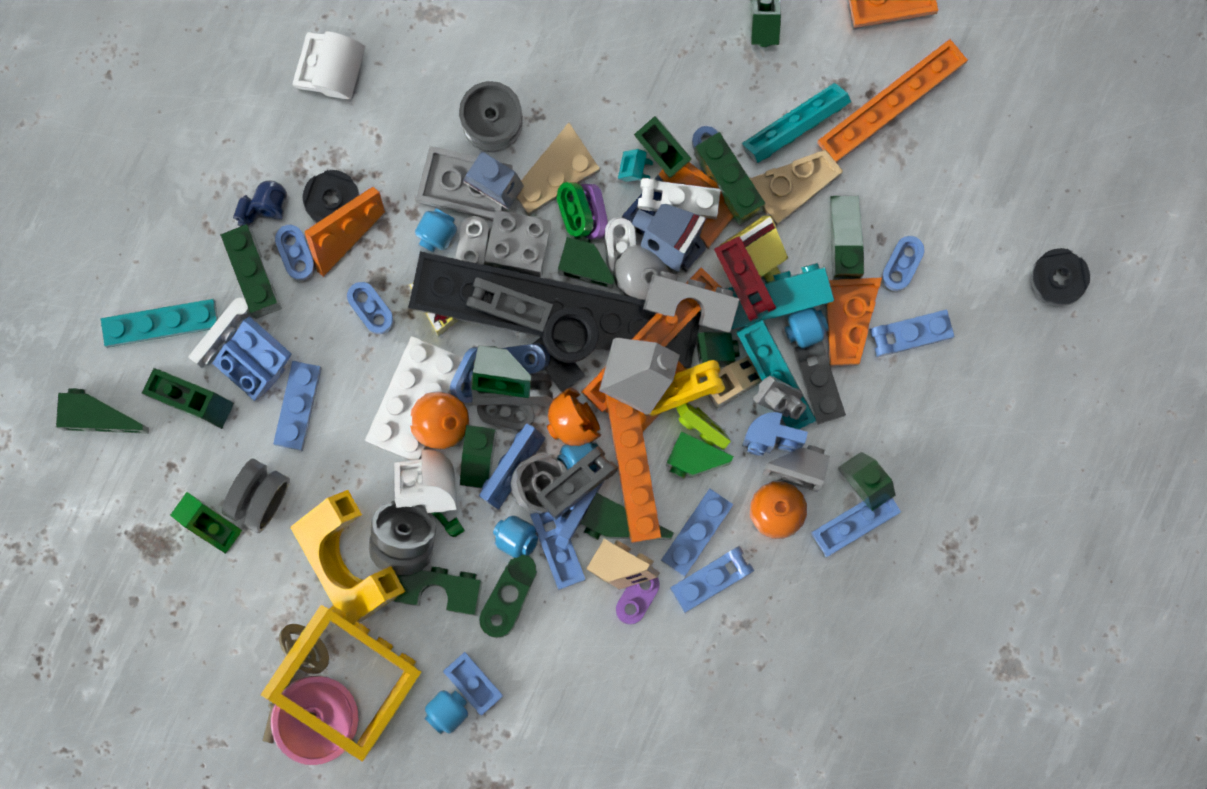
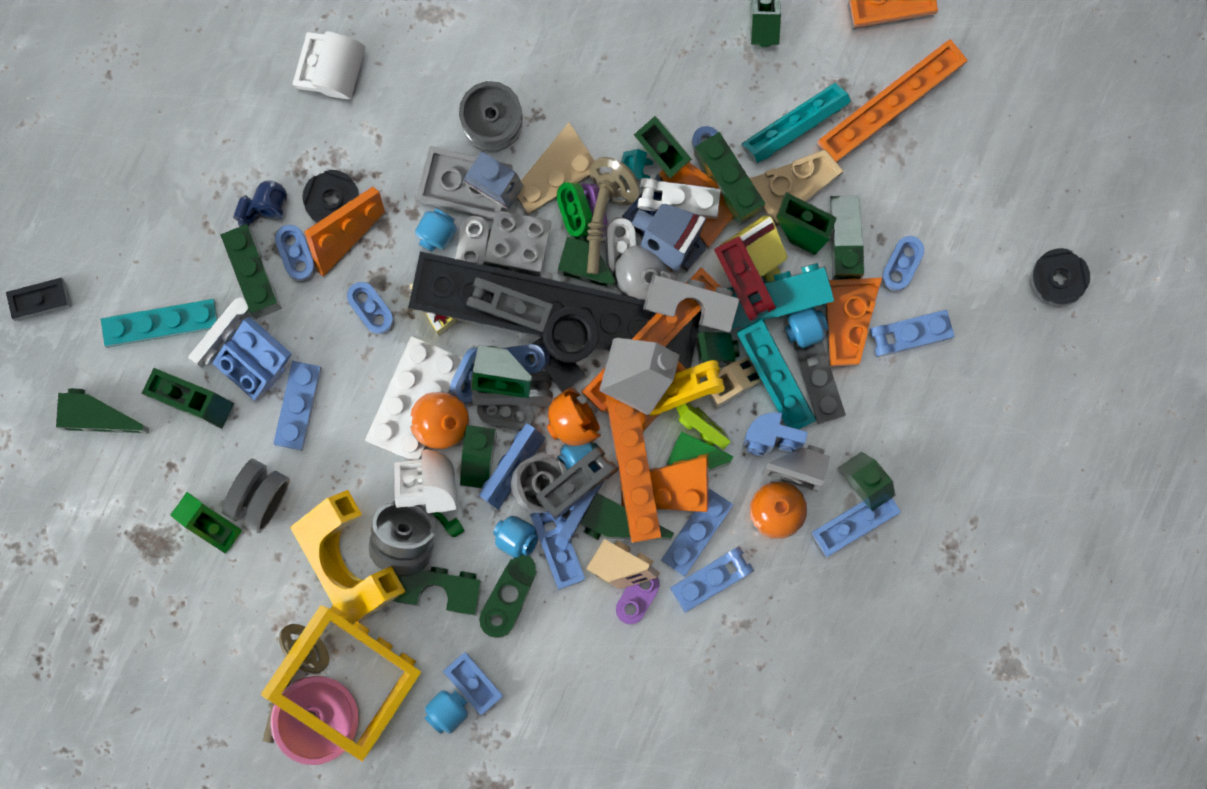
(37, 299): none -> black plate
(609, 189): none -> dark tan dish
(681, 485): none -> orange wing
(780, 397): light grey hips -> none
(804, 223): none -> dark green slope

